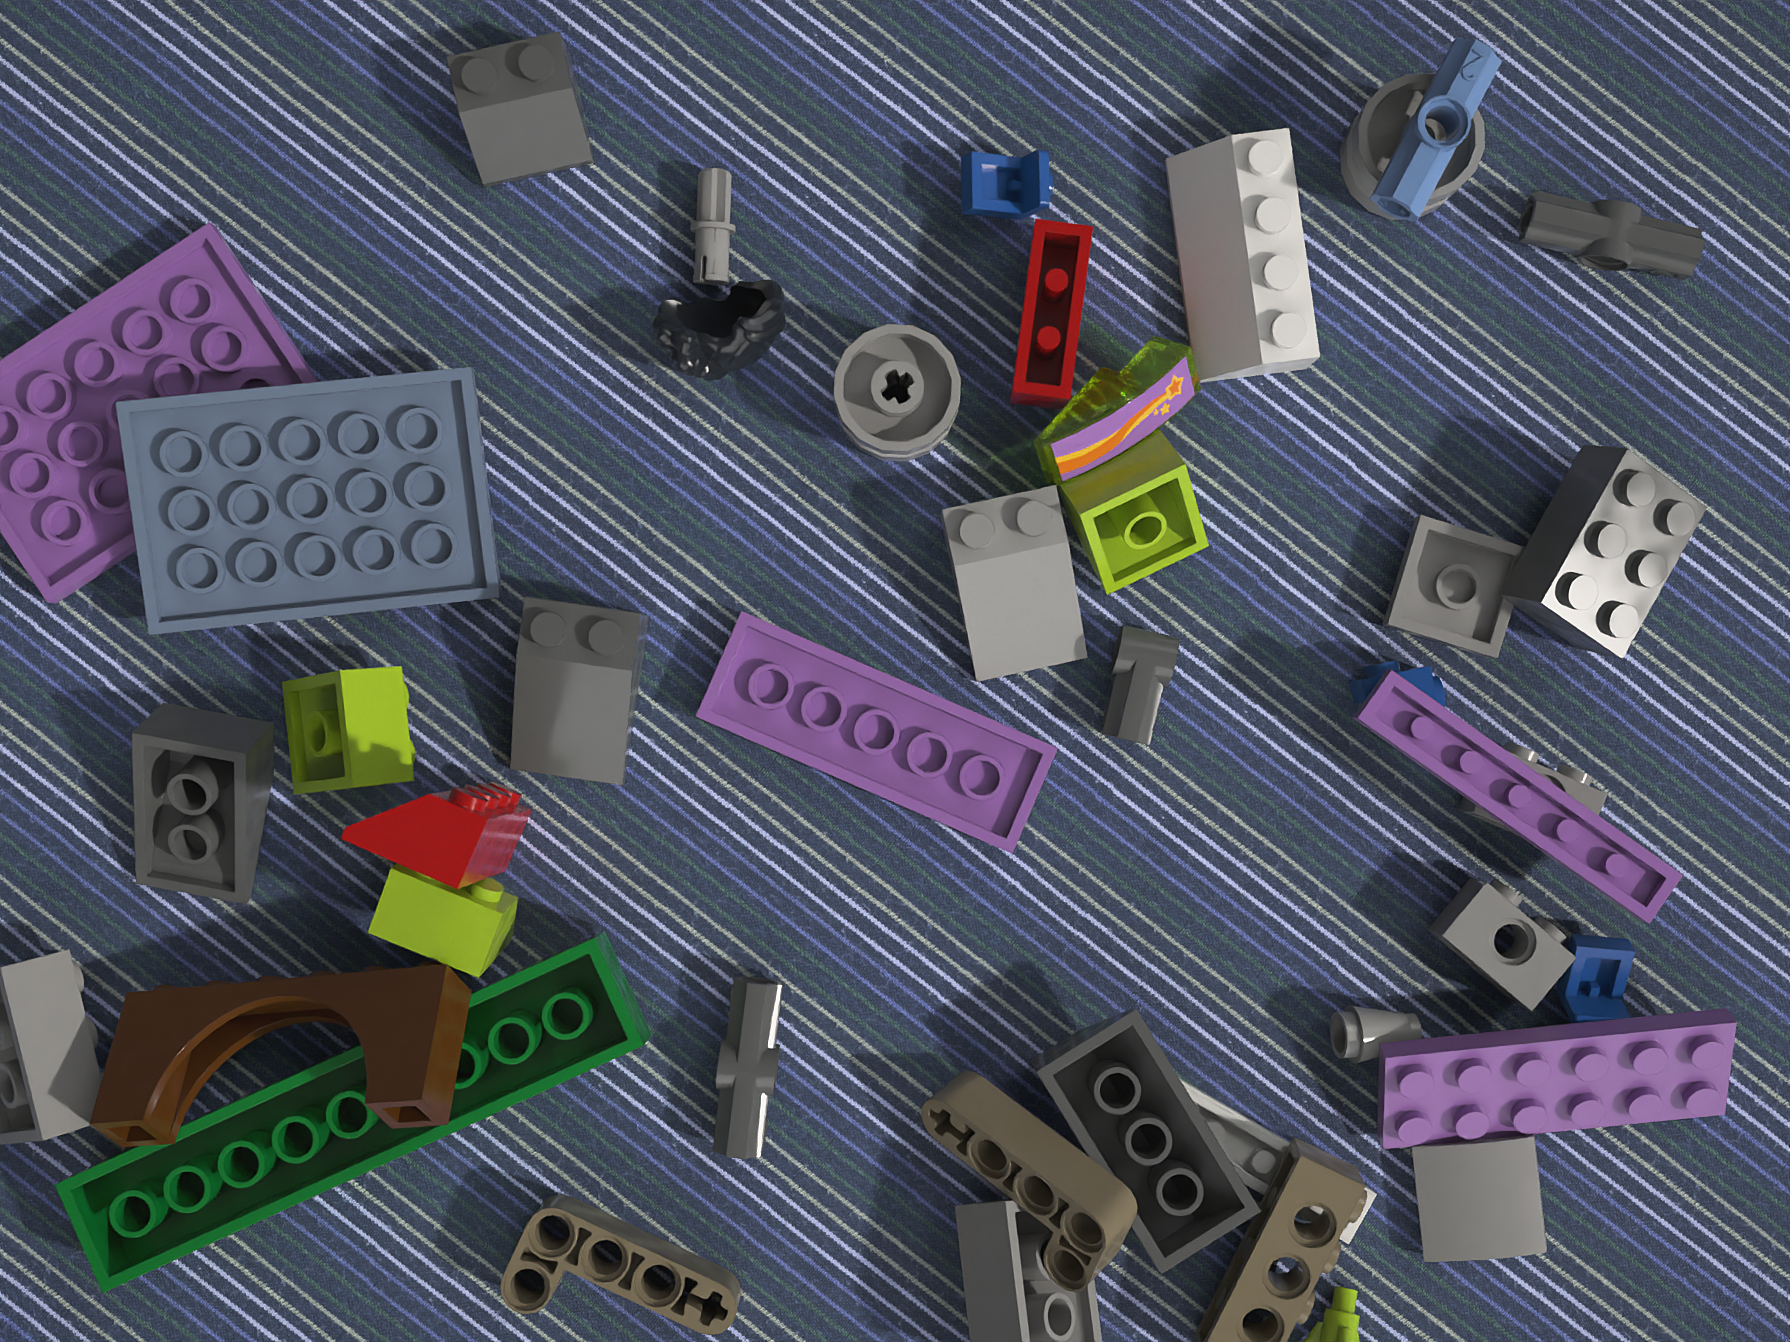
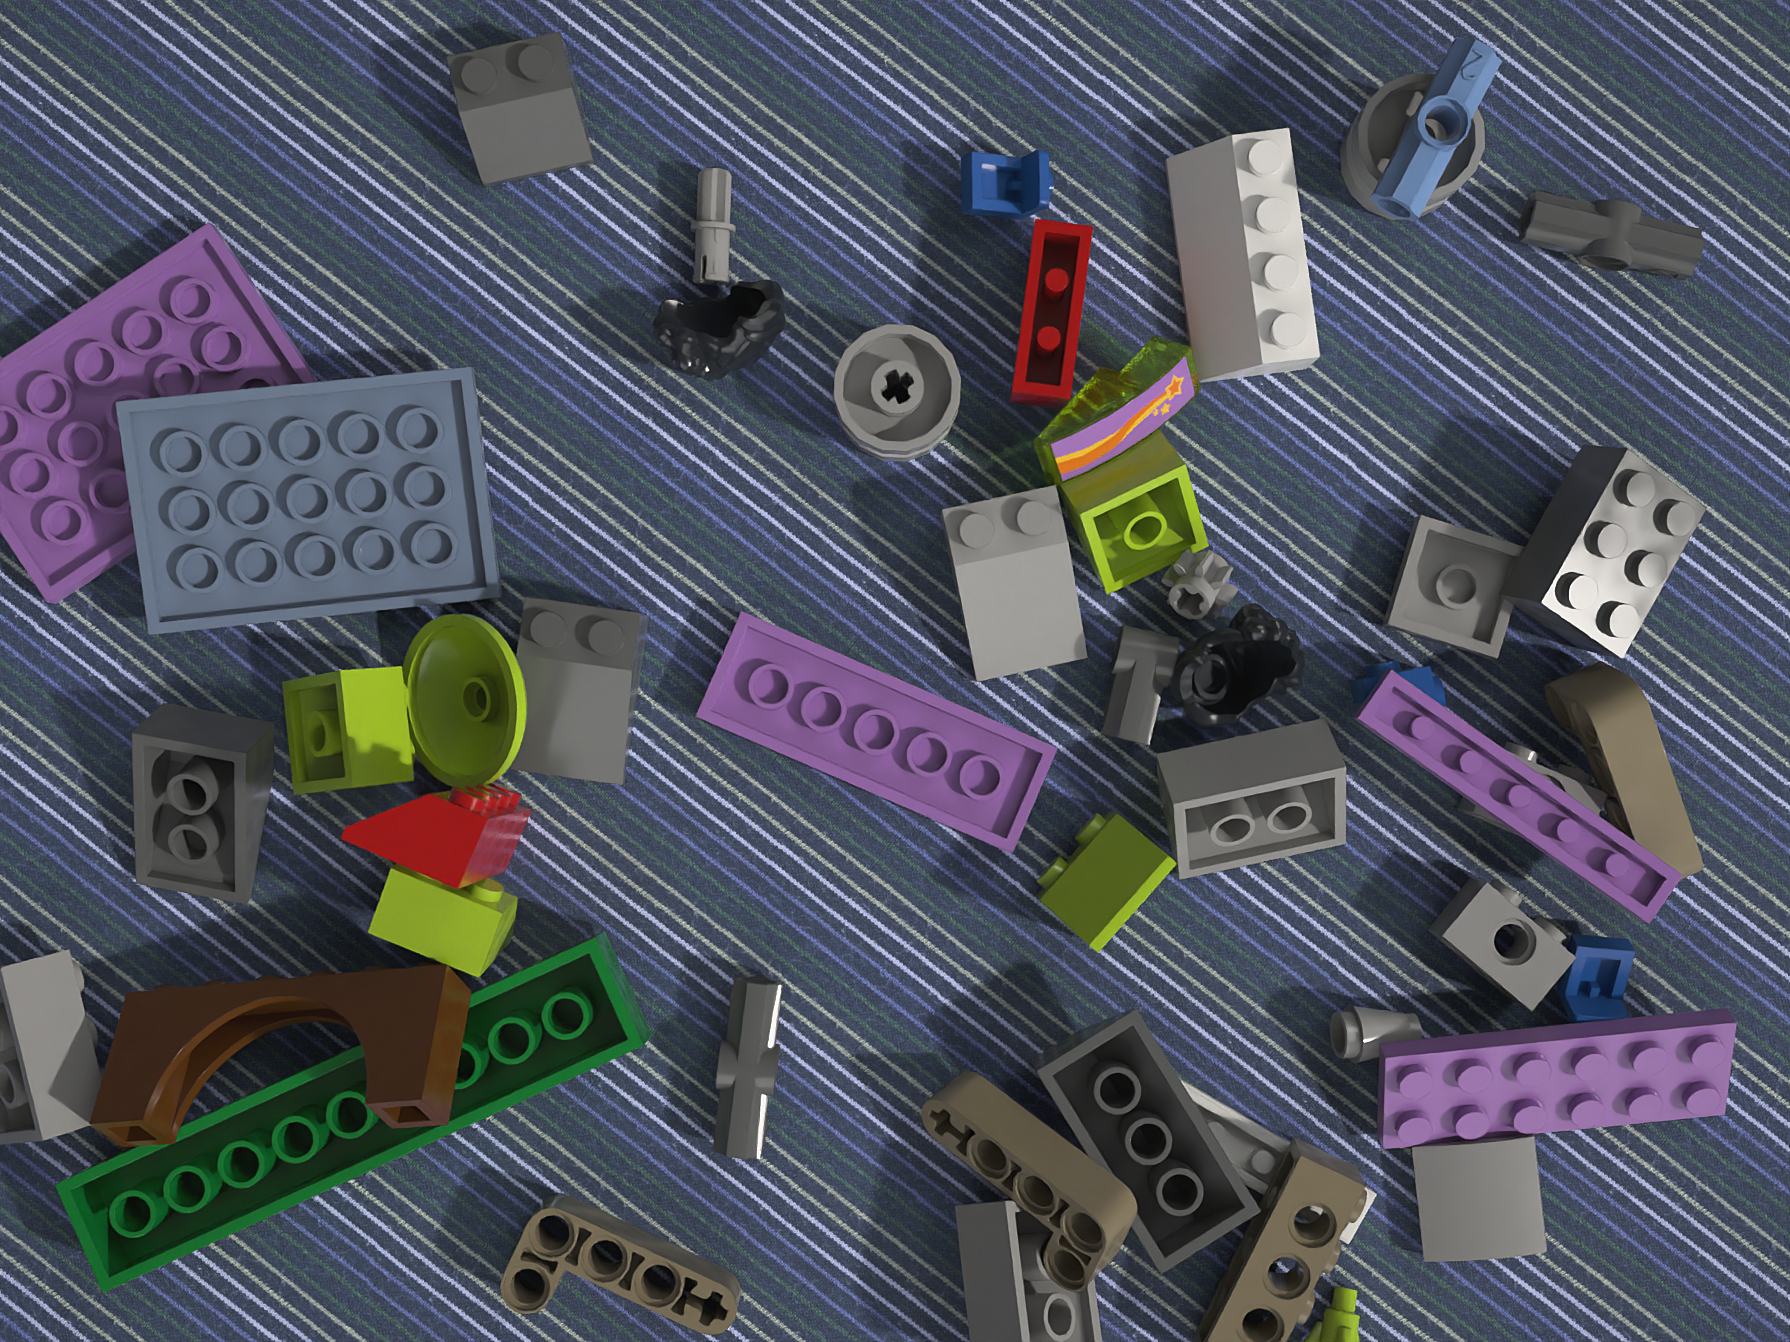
(464, 700): none -> lime dish
(1103, 878): none -> lime slope
(1199, 585): none -> light grey gear
(1237, 667): none -> black hair
(1253, 798): none -> light grey slope
(1627, 760): none -> dark tan beam

